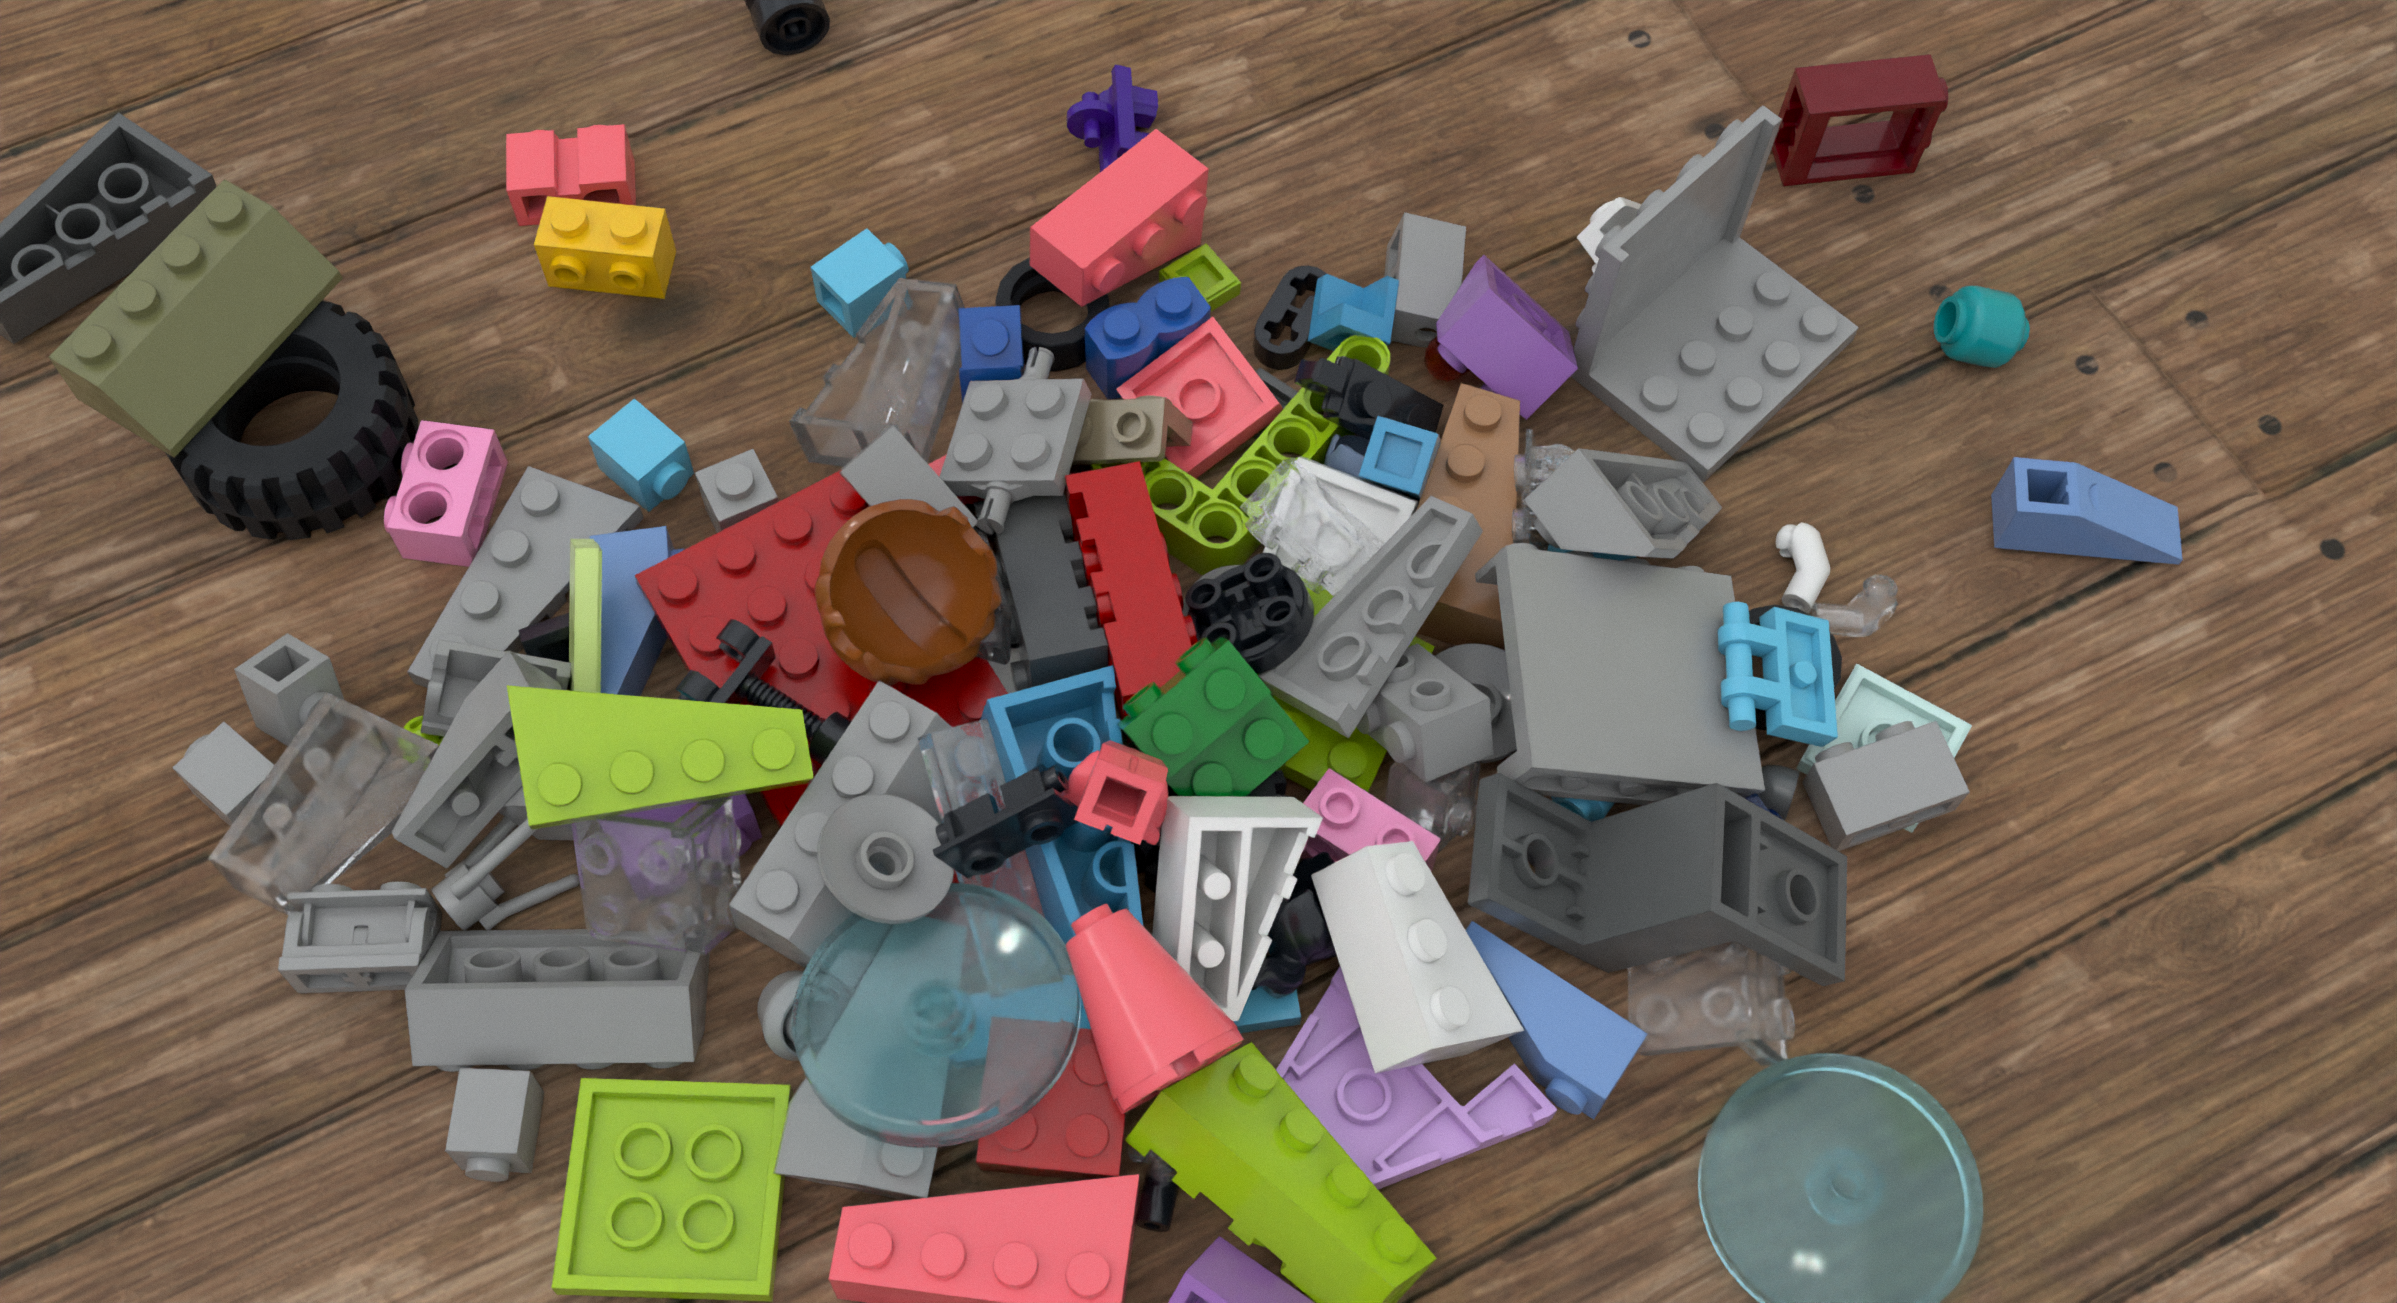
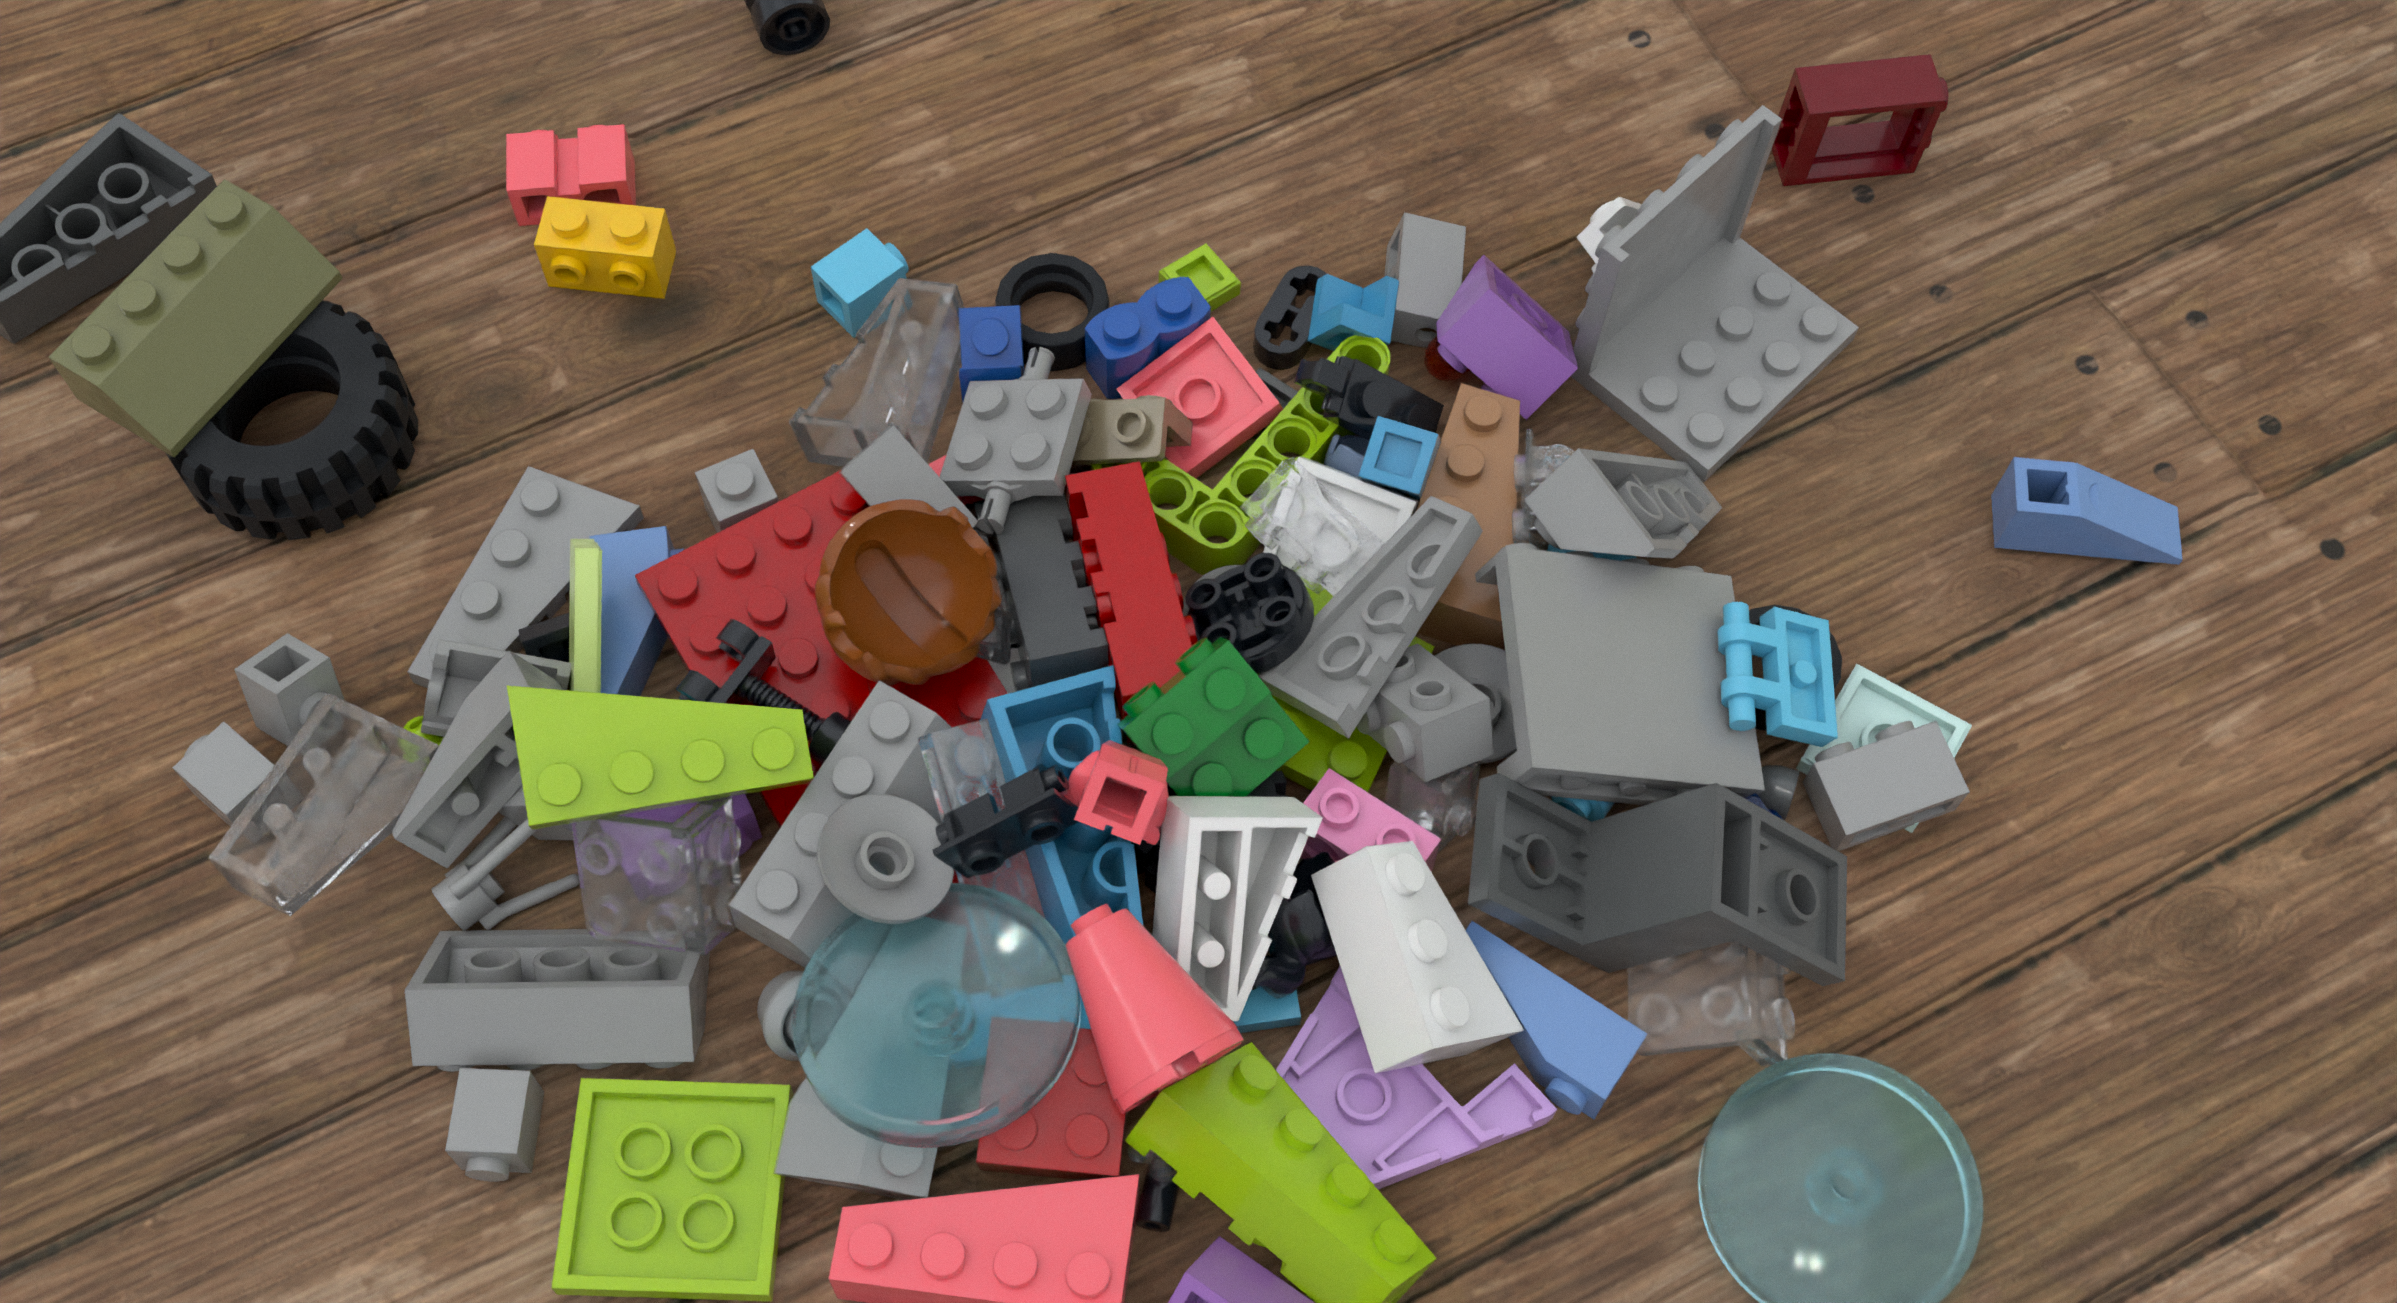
(357, 937): light grey hinge -> none
(459, 494): bright pink brick -> none
(642, 455): medium azure brick -> none
(1111, 116): dark purple hips -> none
(1123, 221): coral wedge -> none
(1811, 563): white arm -> none
(1865, 612): clear arm -> none
(1981, 326): teal head -> none

